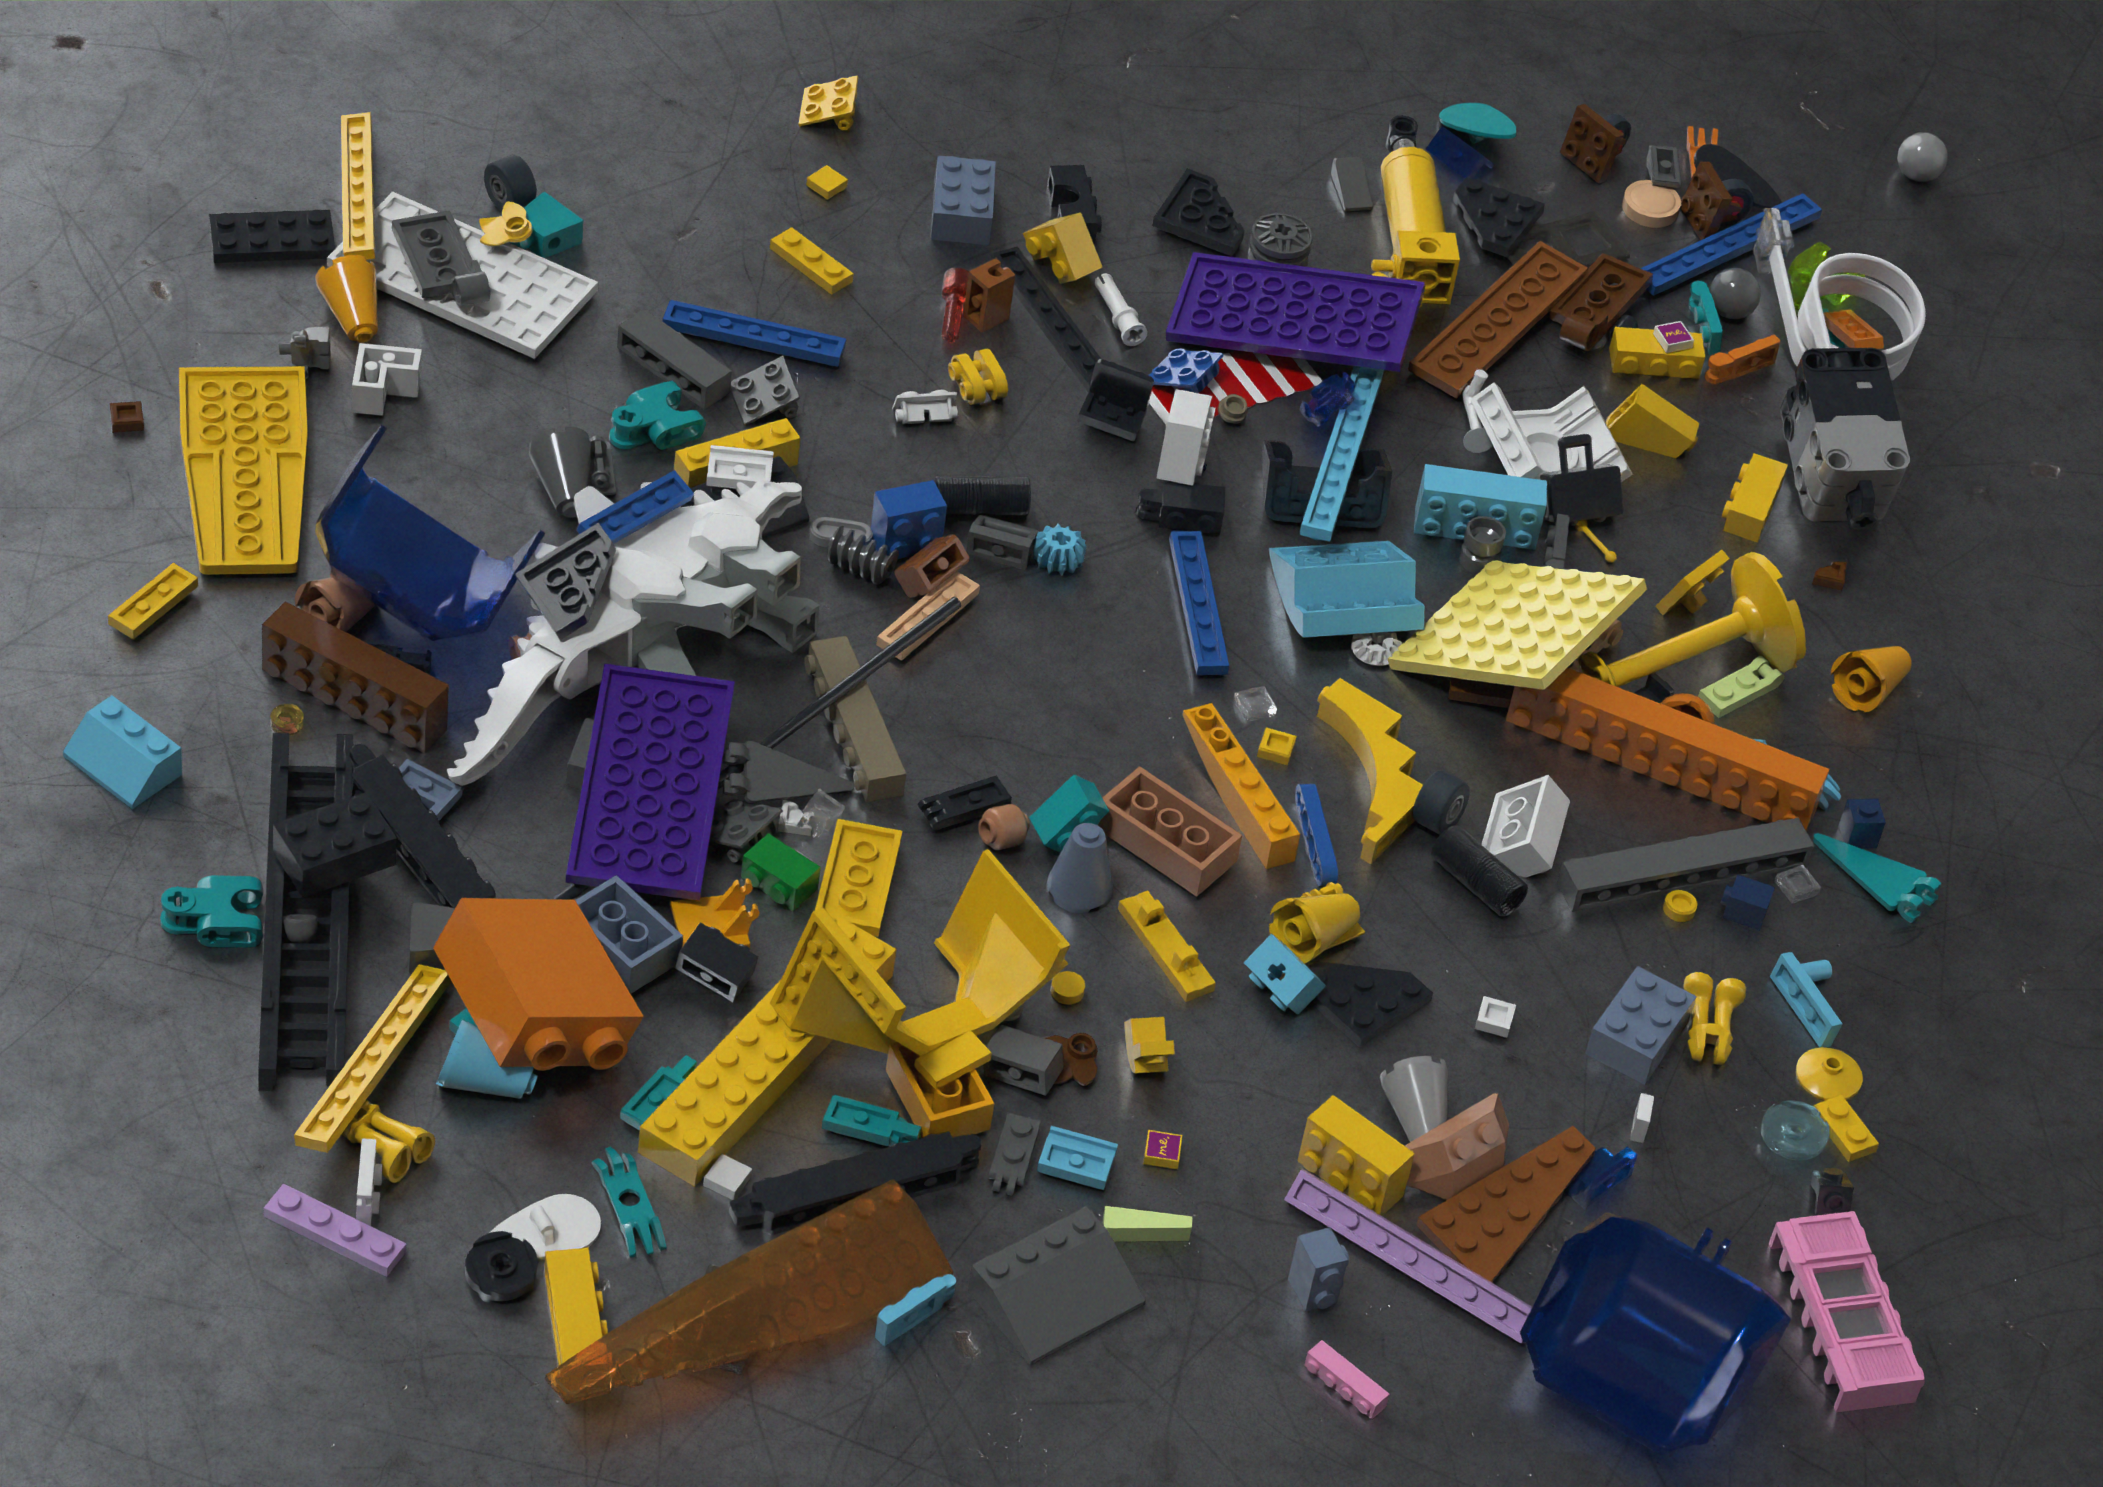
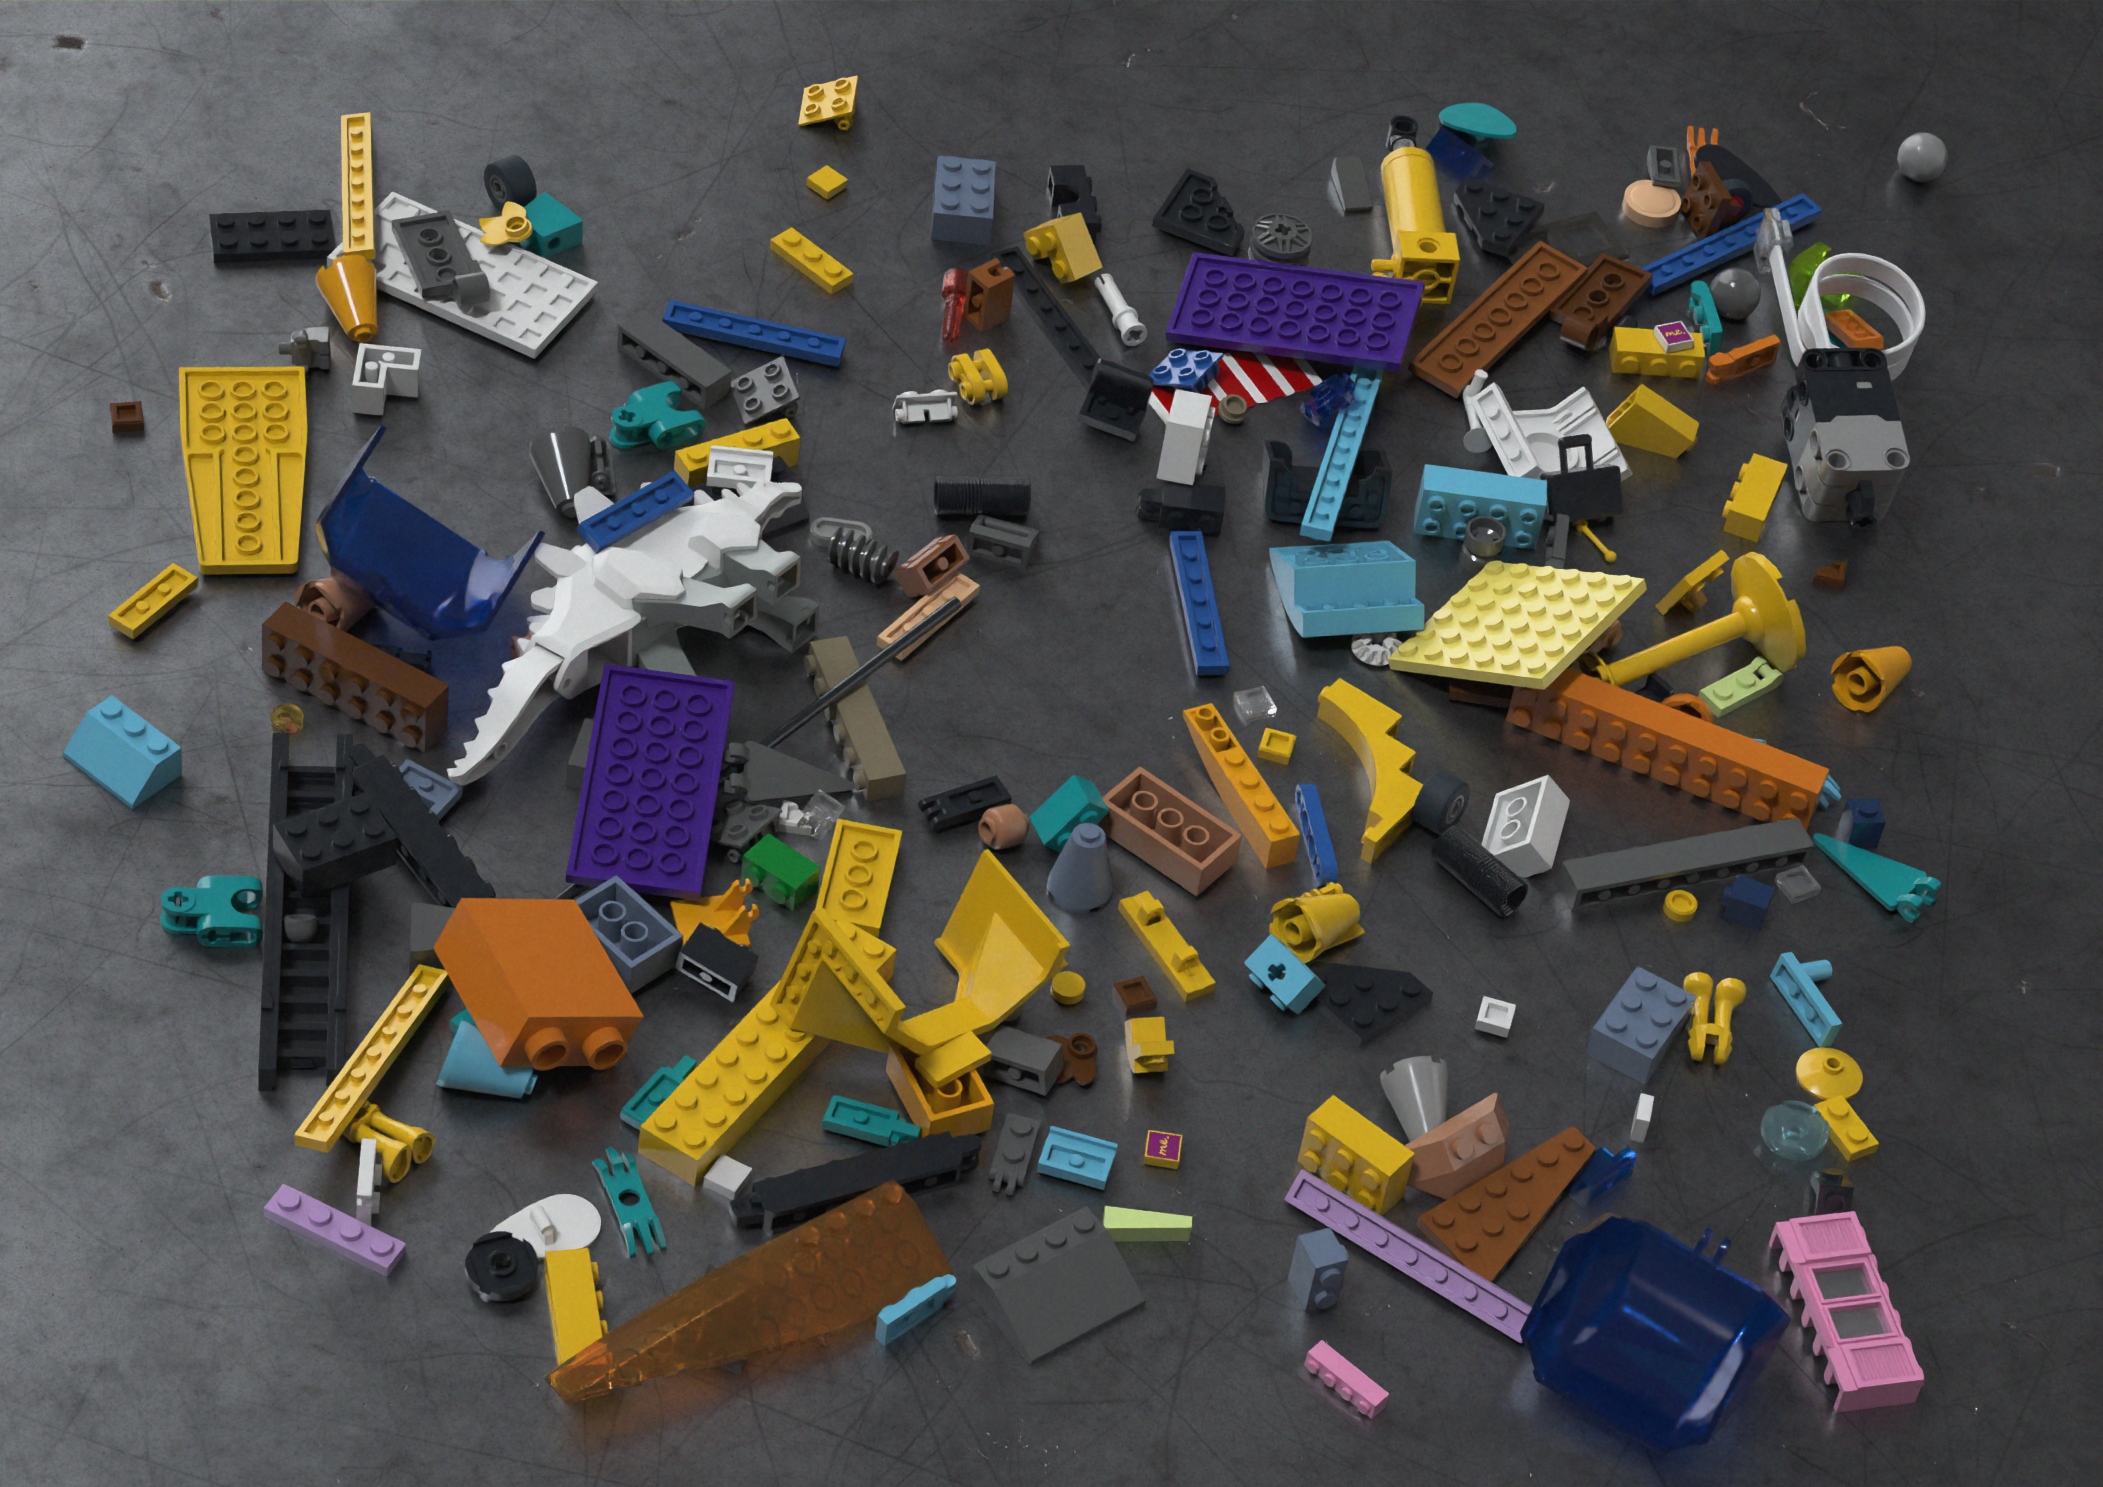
(569, 580): plate -> none
(908, 517): blue brick -> none
(1059, 549): medium azure gear -> none
(1134, 996): none -> reddish brown tile
(1595, 141): reddish brown plate -> none

